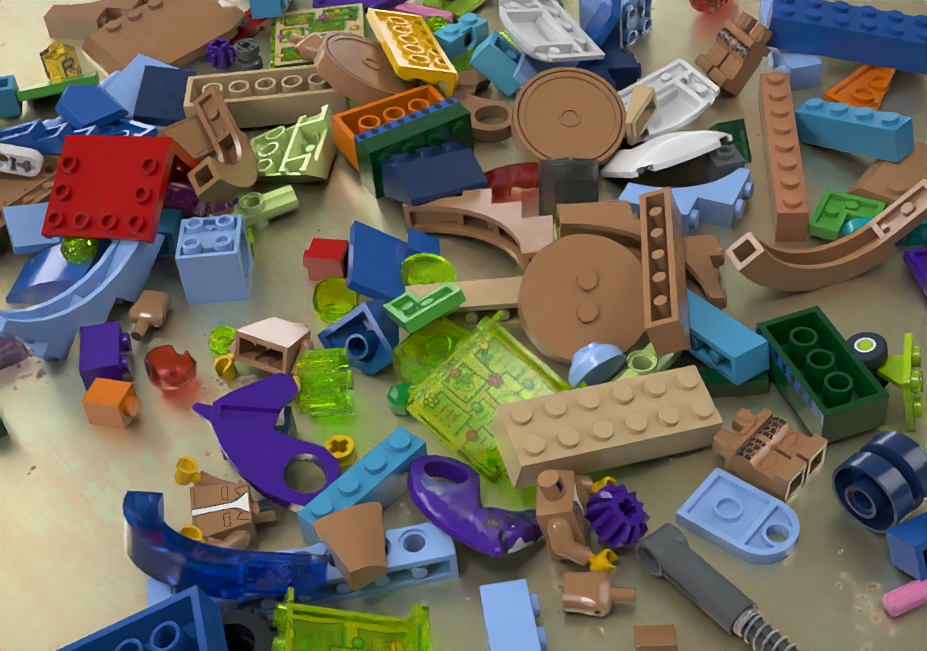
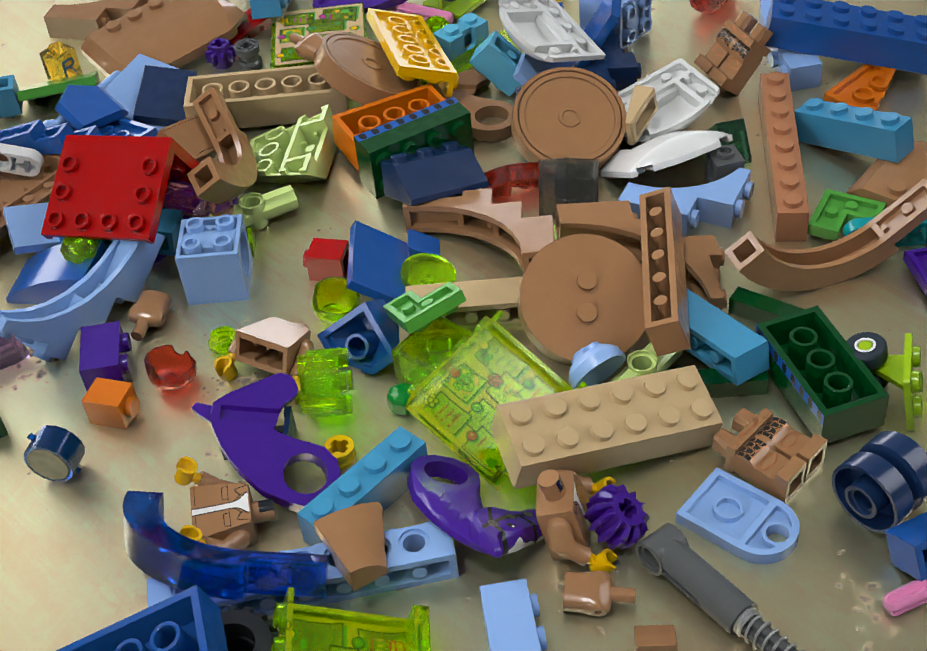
(54, 453): none -> clear blue piece
(758, 307): none -> dark green piece

